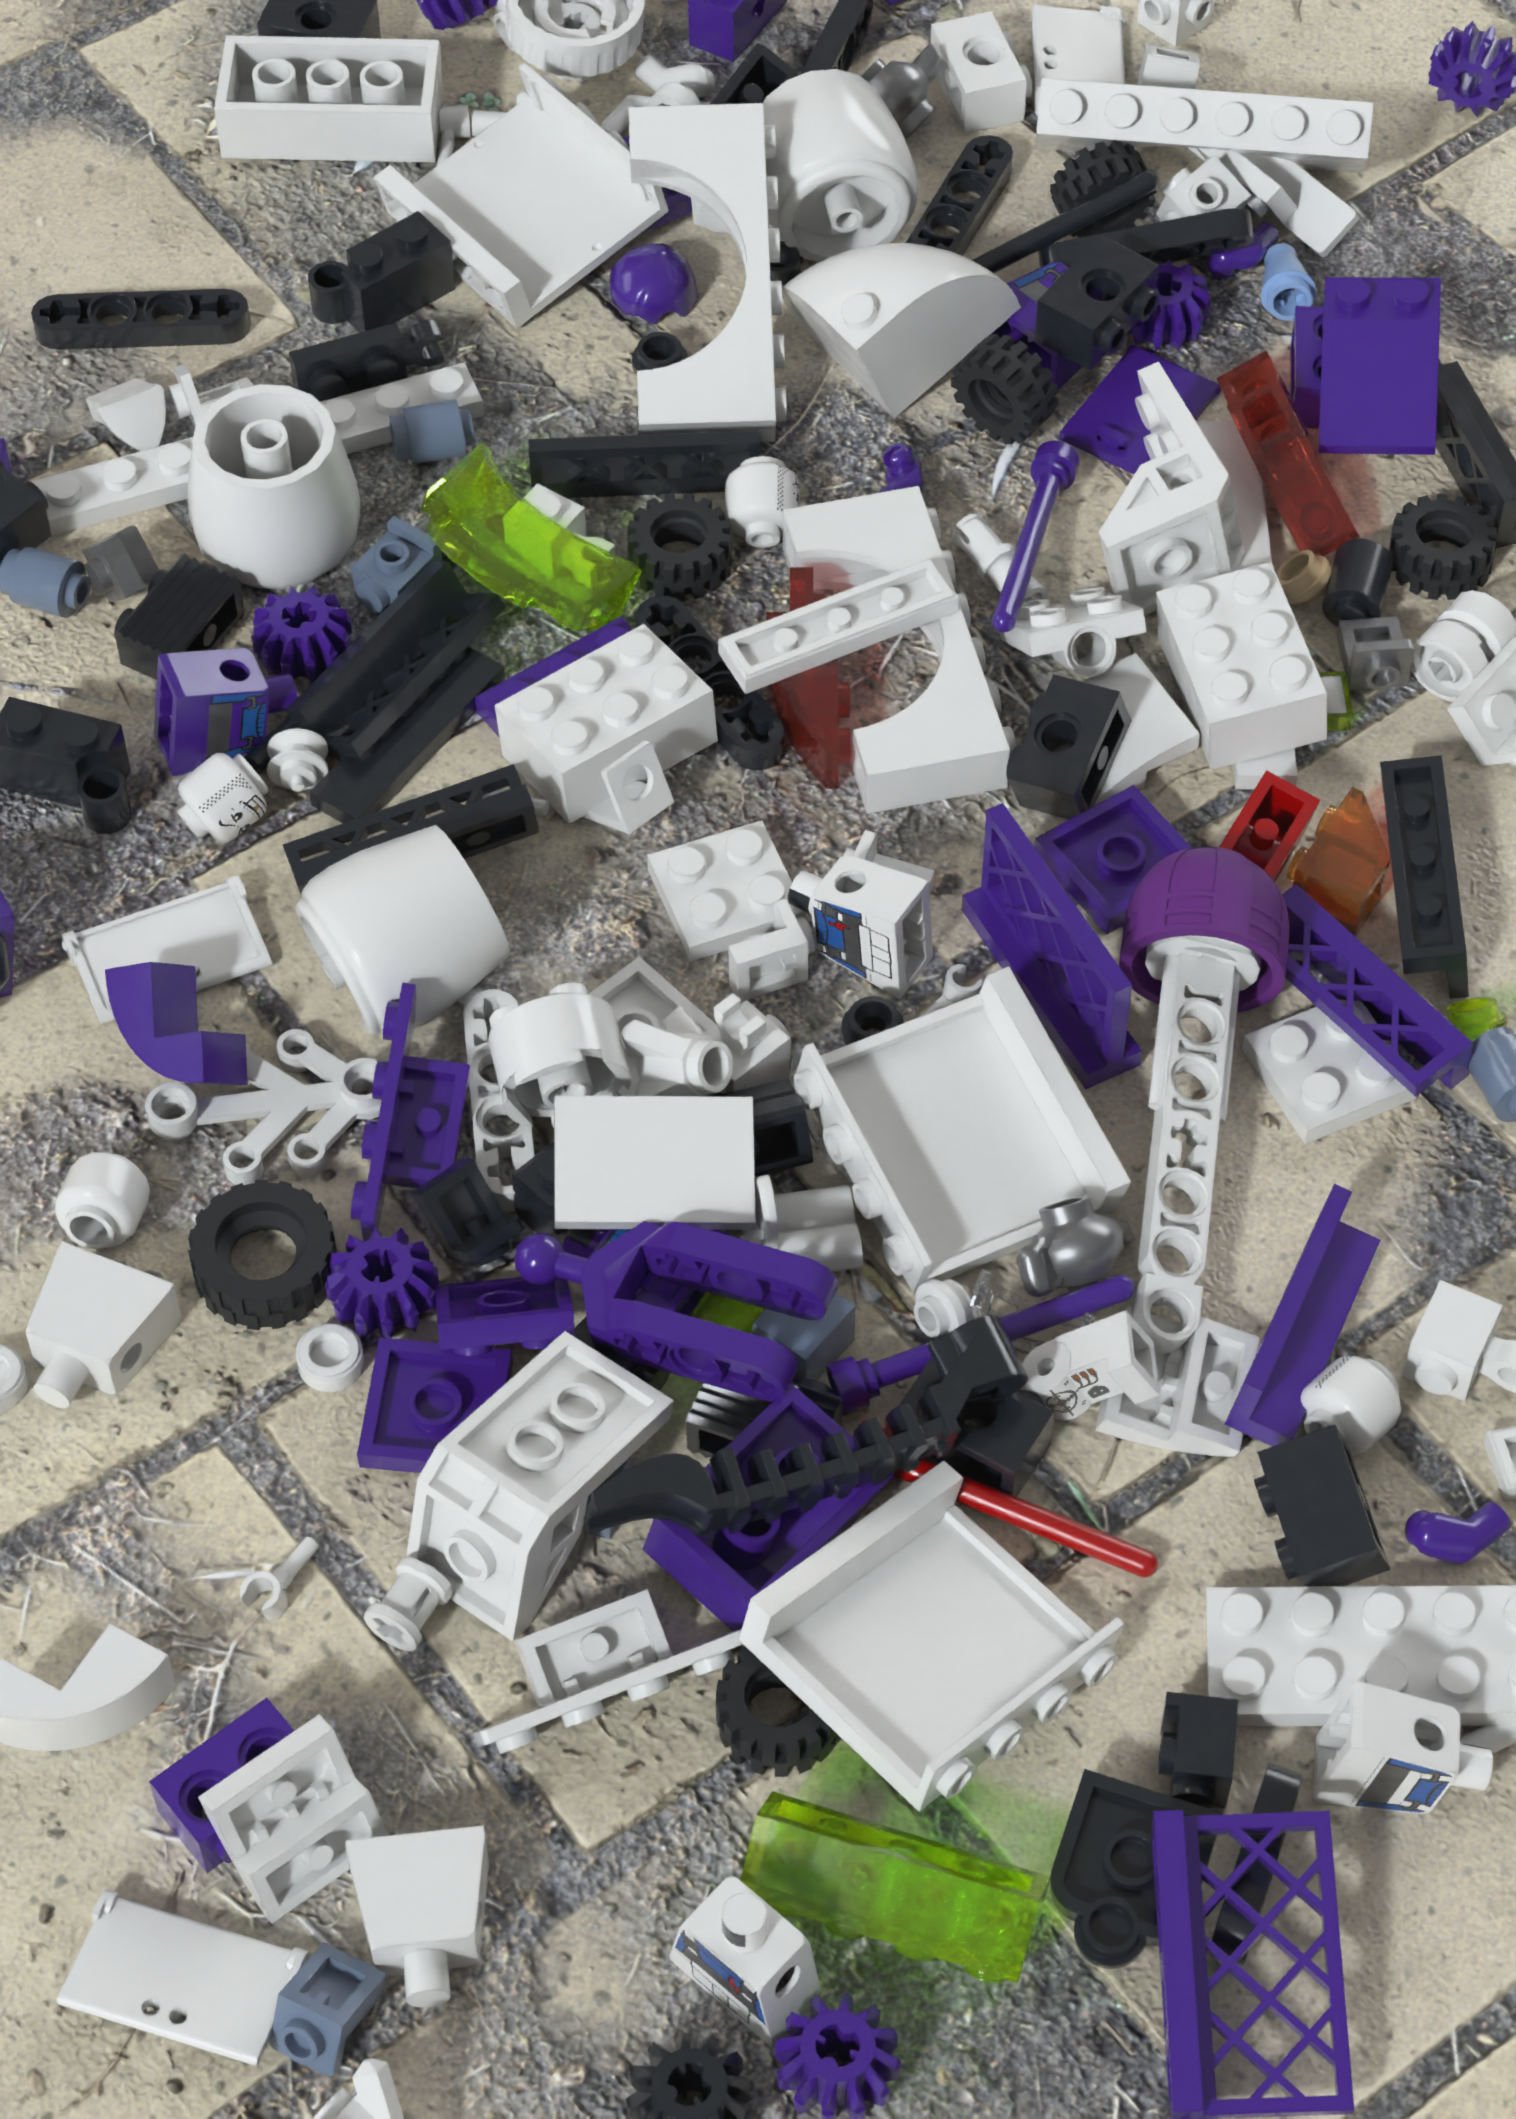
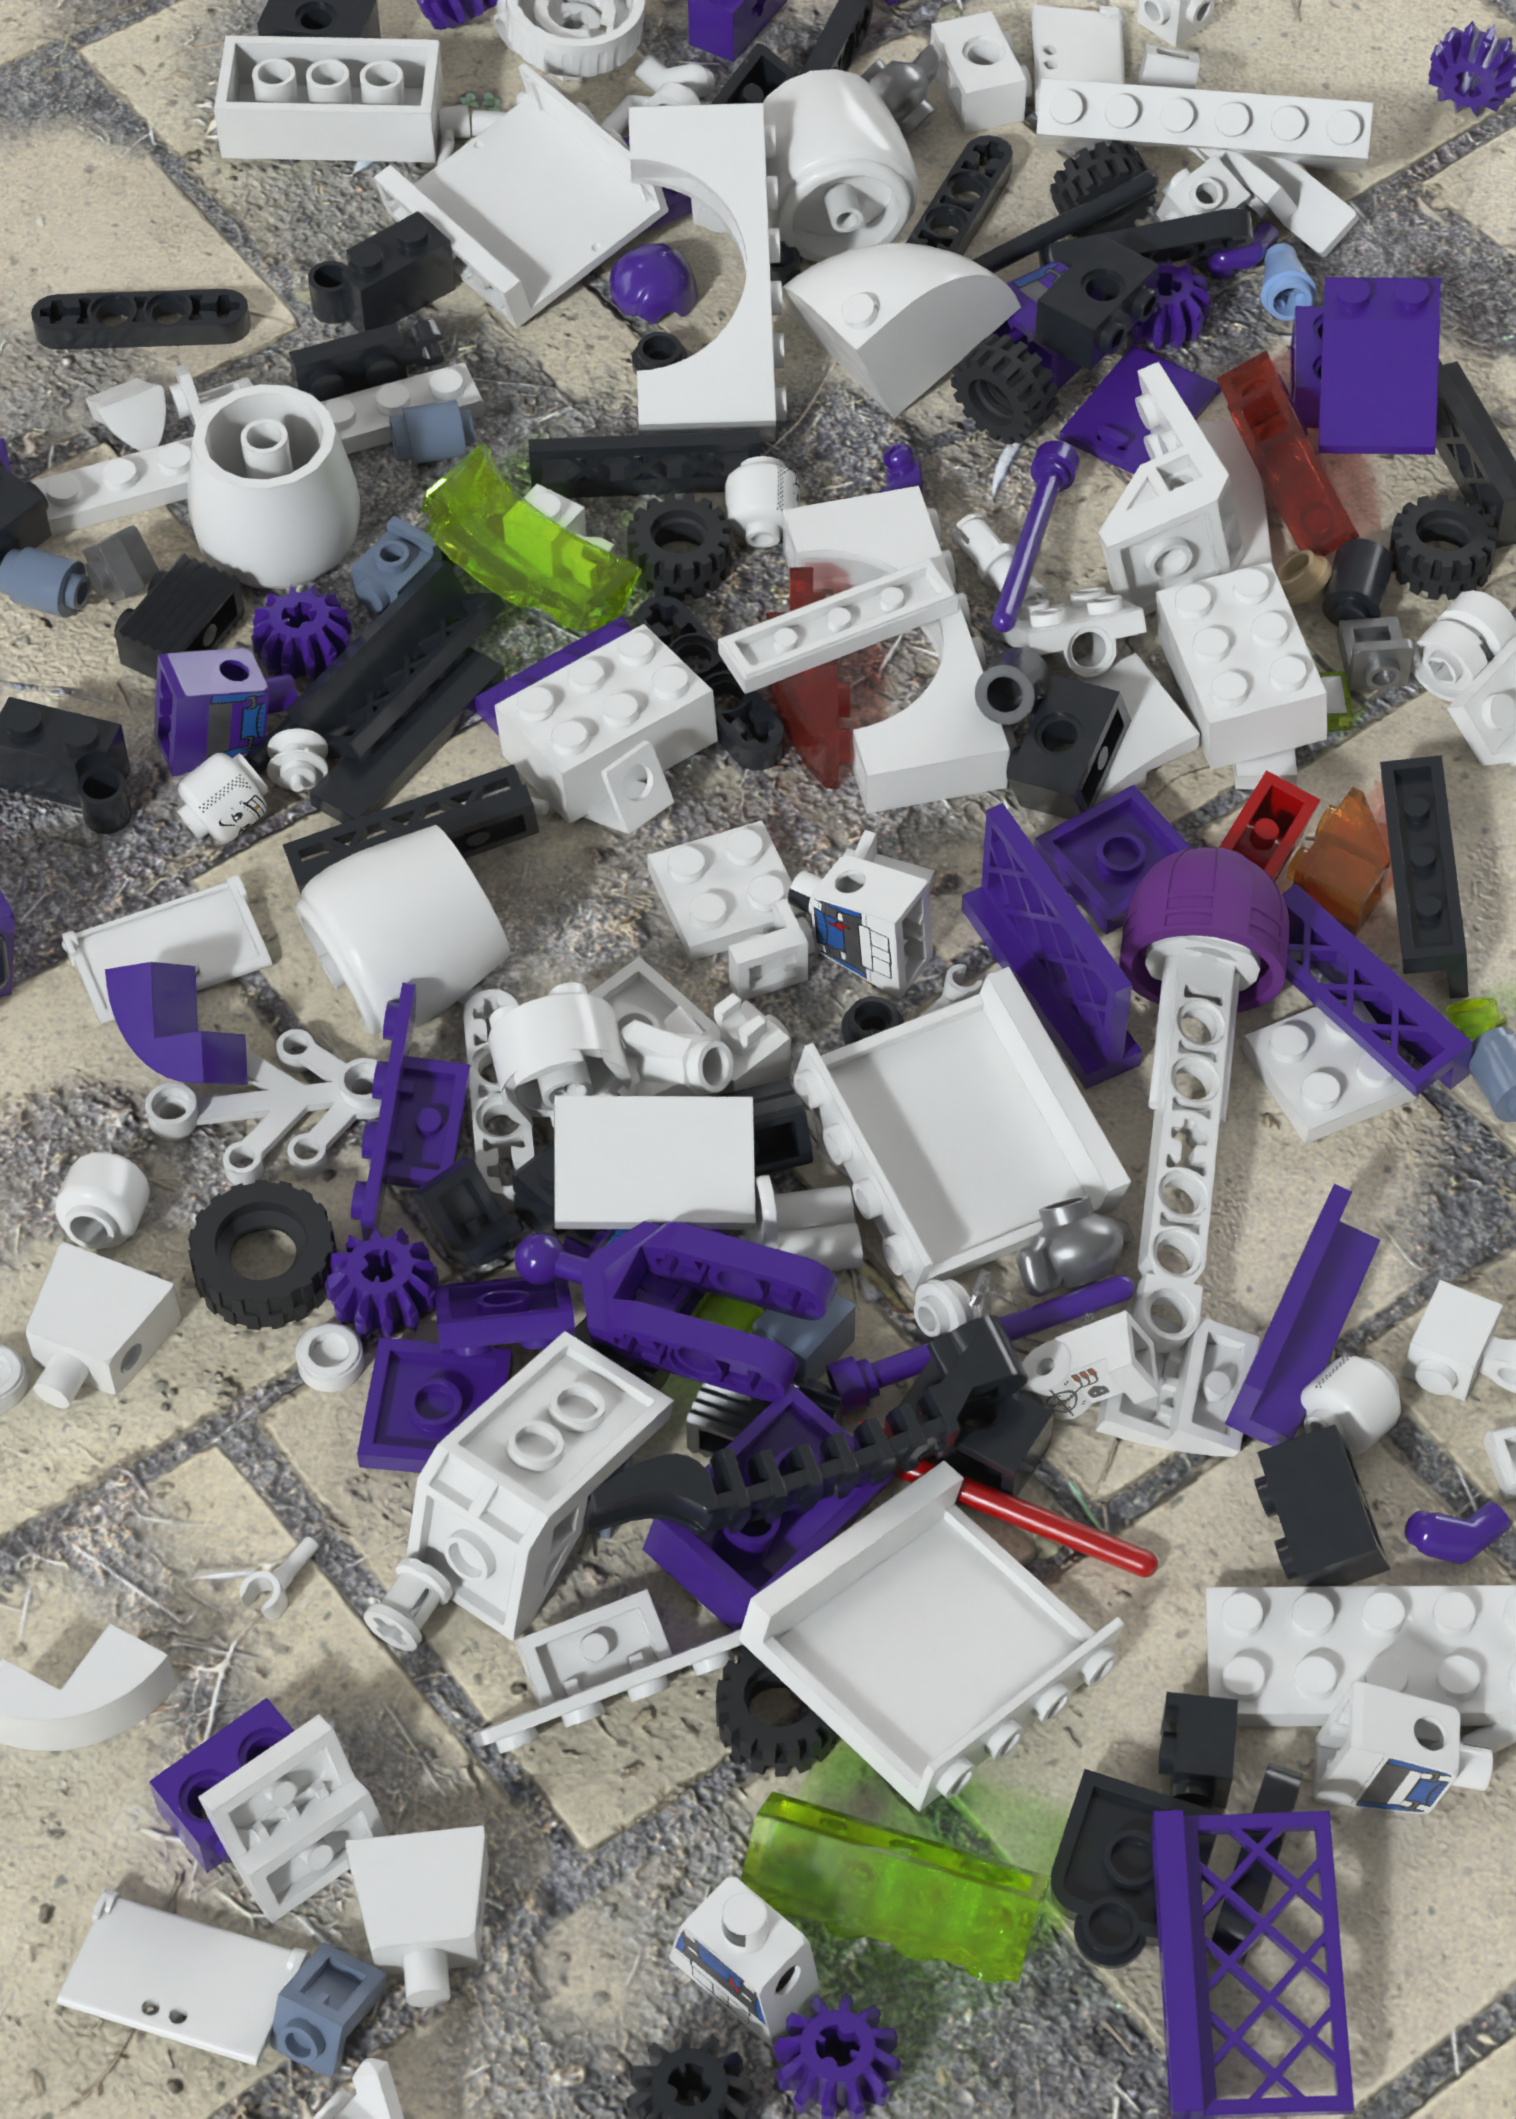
(1012, 685): none -> black brick

